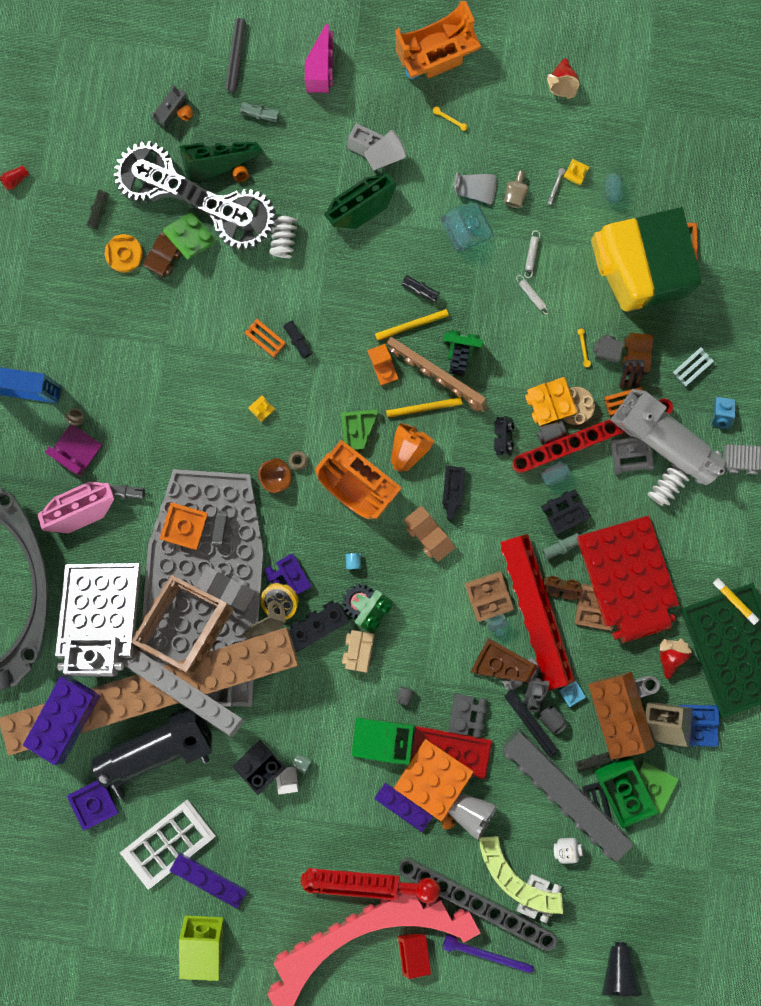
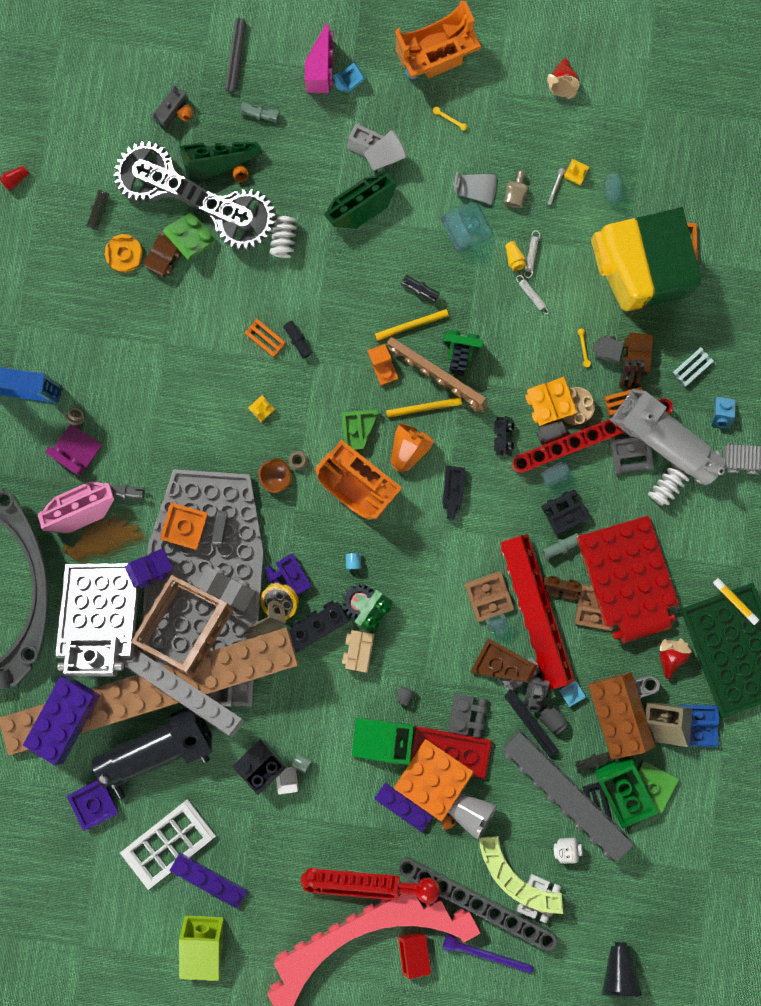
(102, 538): none -> clear orange animal
(148, 568): none -> dark purple brick
(349, 78): none -> dark azure bracket
(429, 534): medium nougat brick -> none
(515, 257): none -> yellow cone

